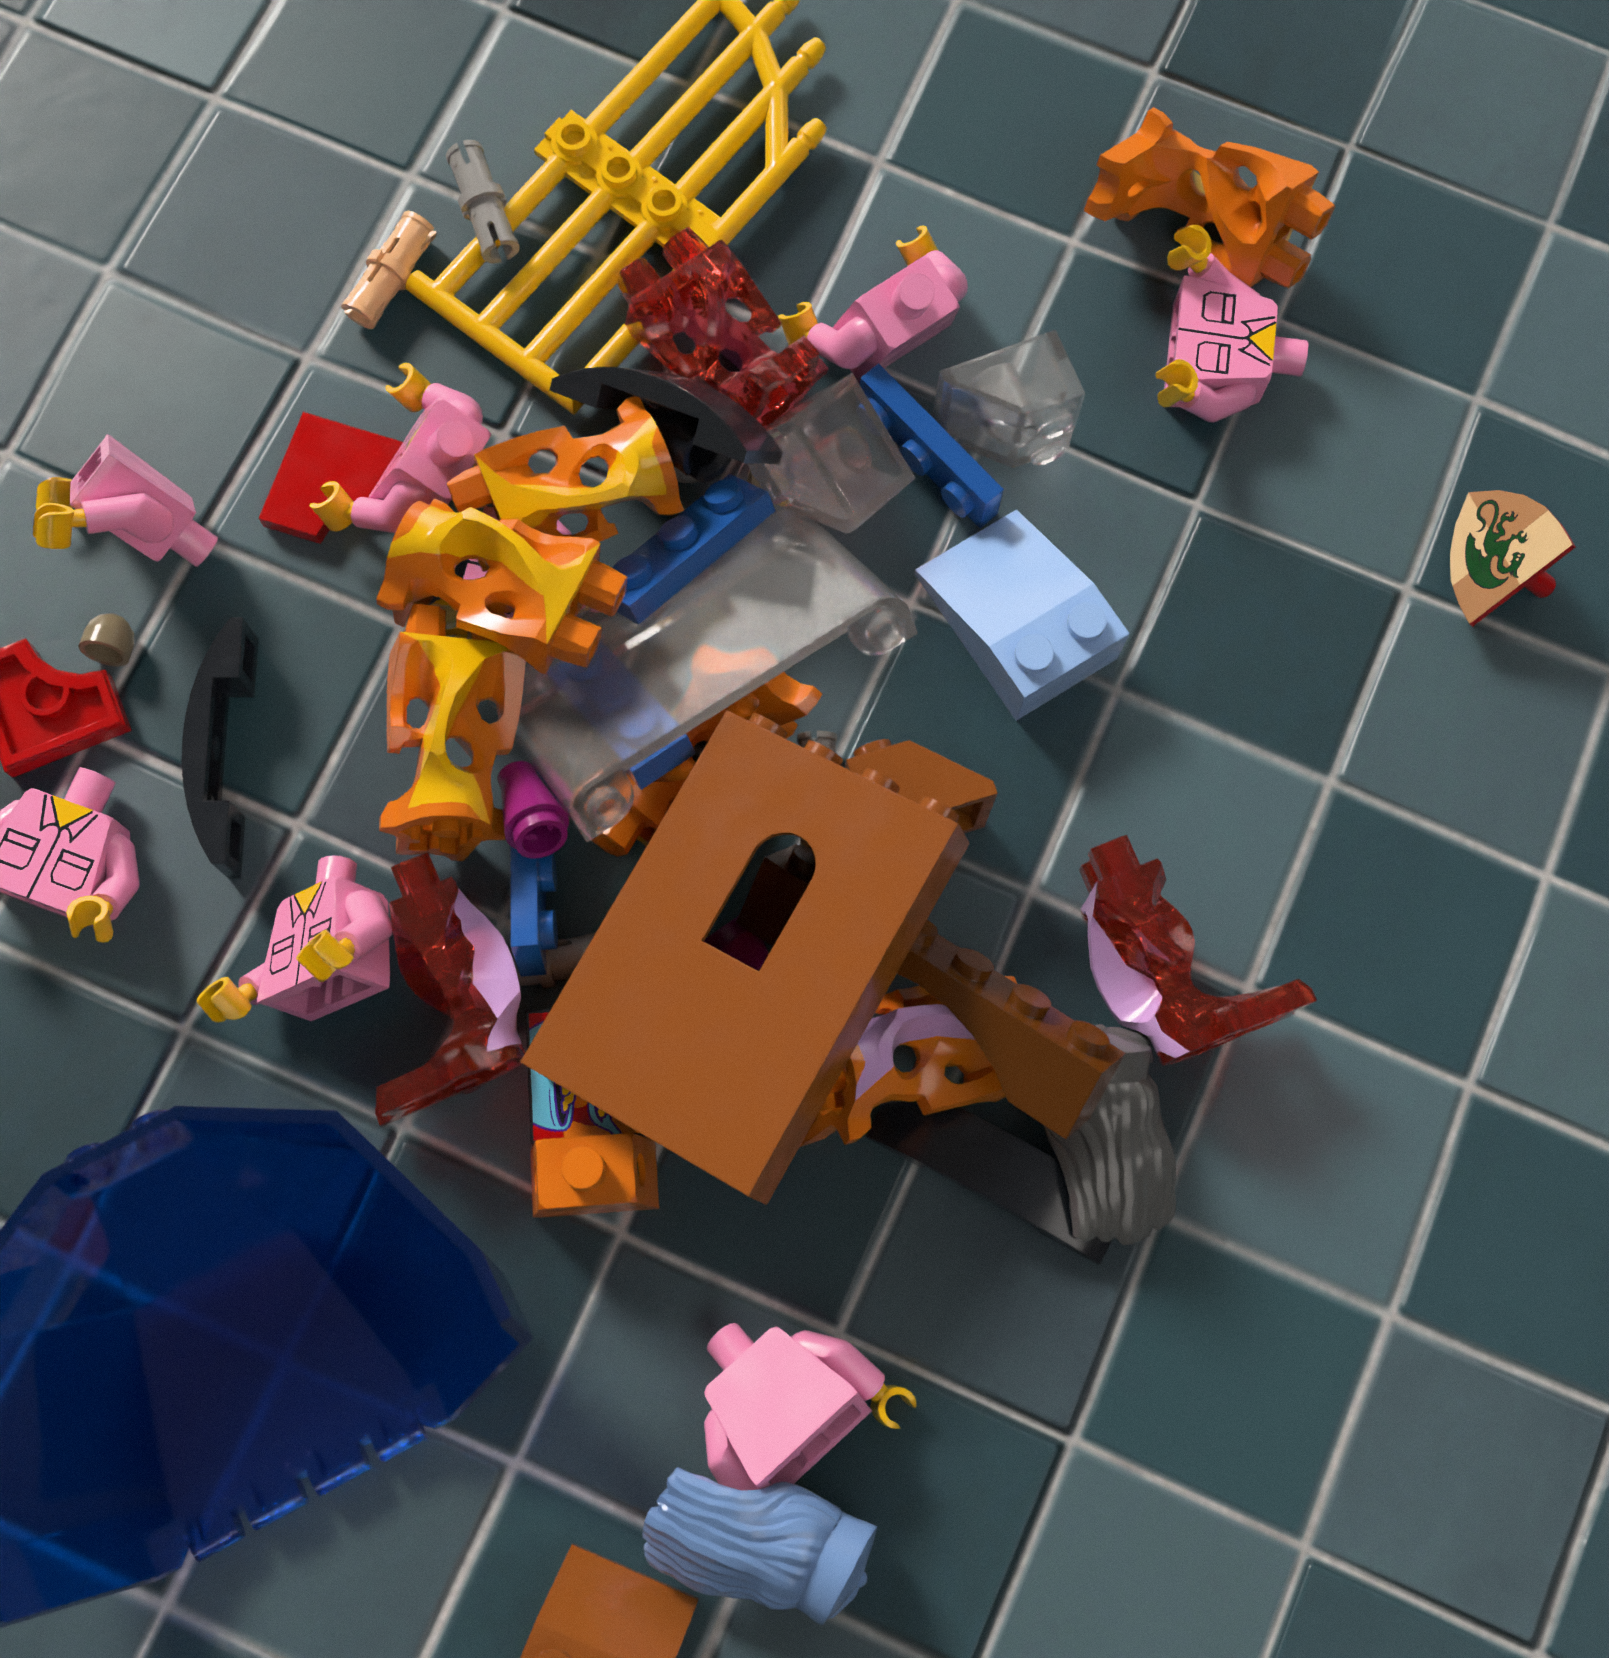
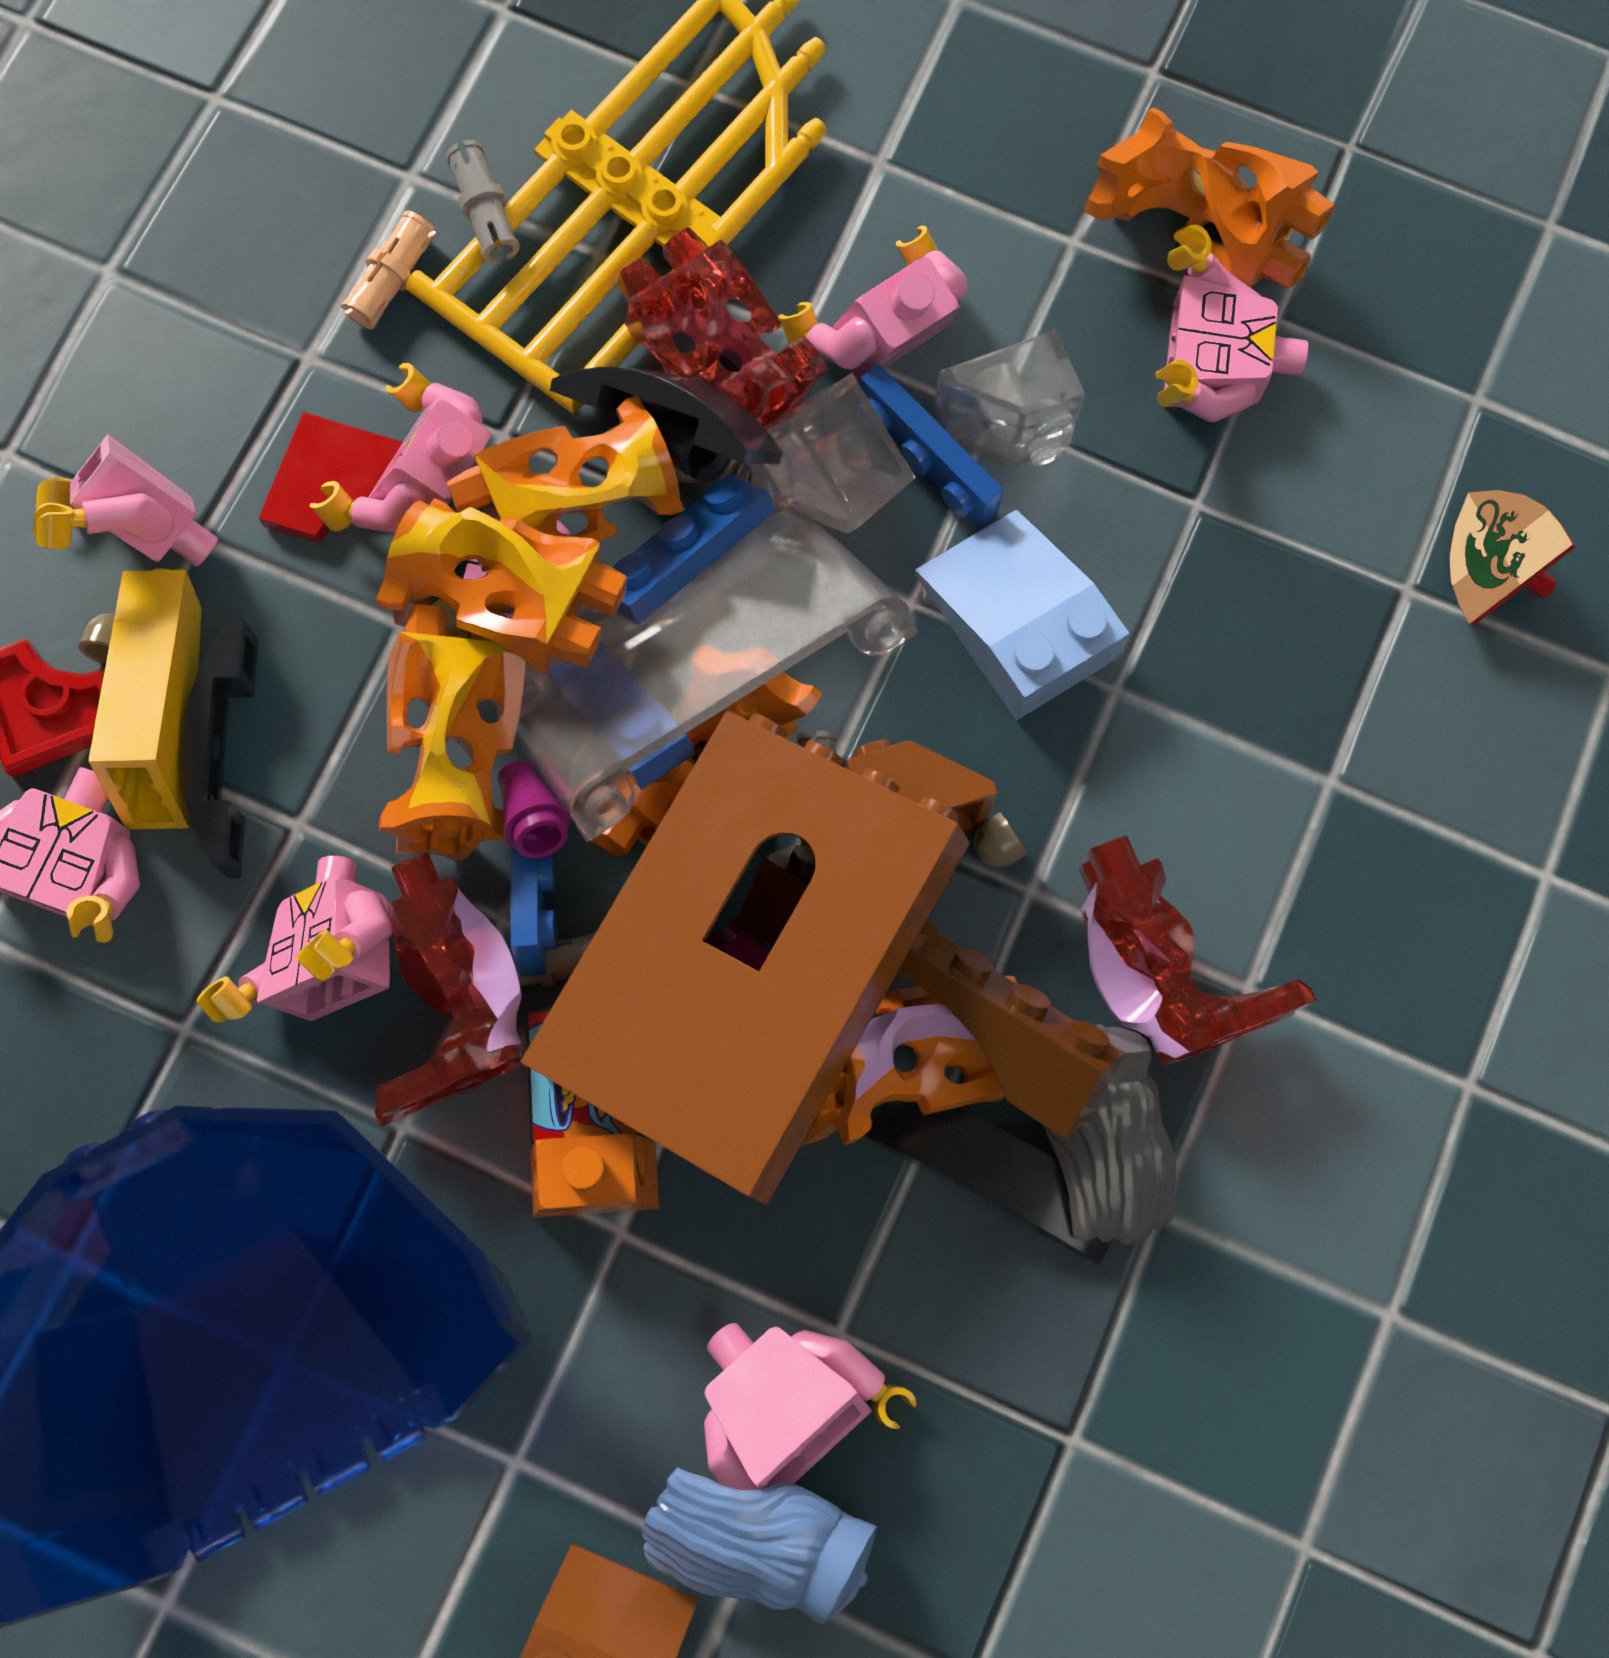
(146, 699): none -> yellow slope
(997, 843): none -> dark tan hinge

